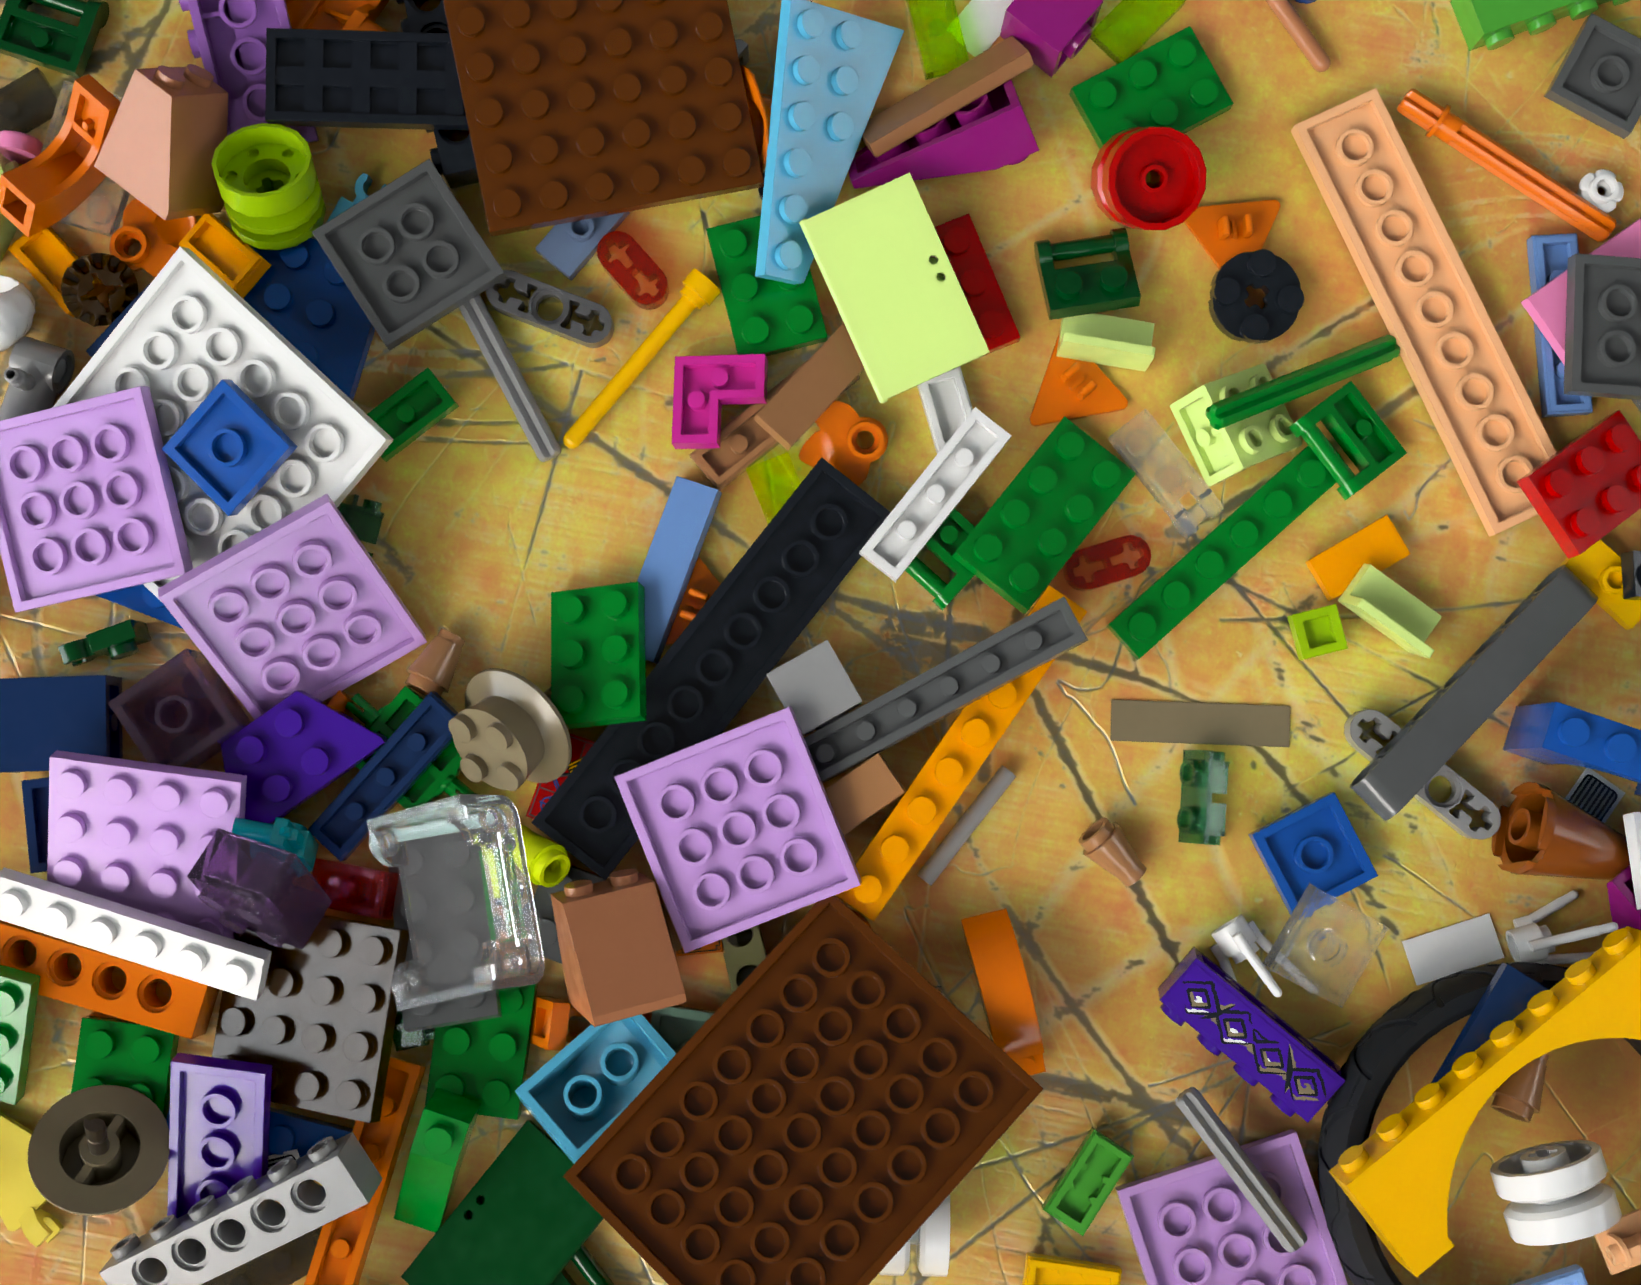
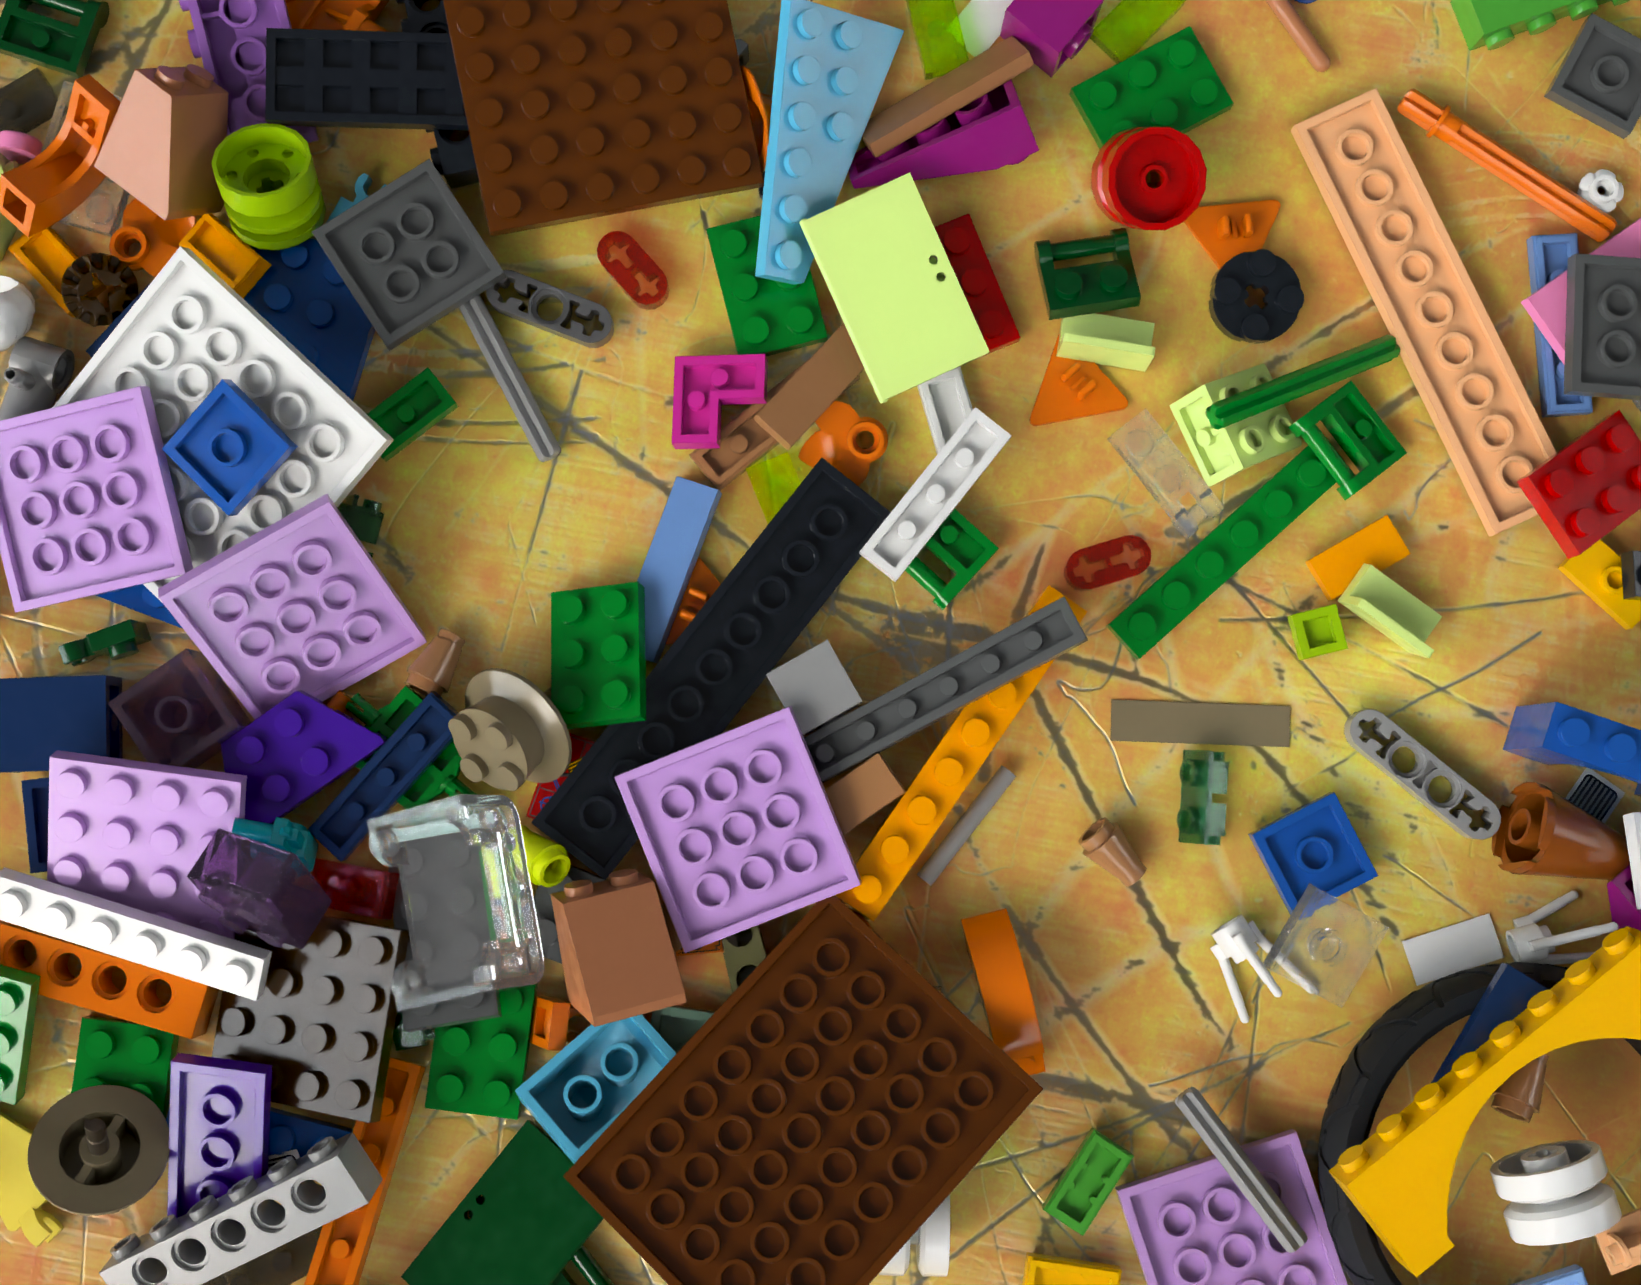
(436, 1159): green slope -> none
(574, 243): sand blue plate -> none
(695, 294): yellow piece -> none
(1044, 515): green plate -> none
(1250, 1035): dark purple brick -> none
(1473, 693): dark grey beam -> none

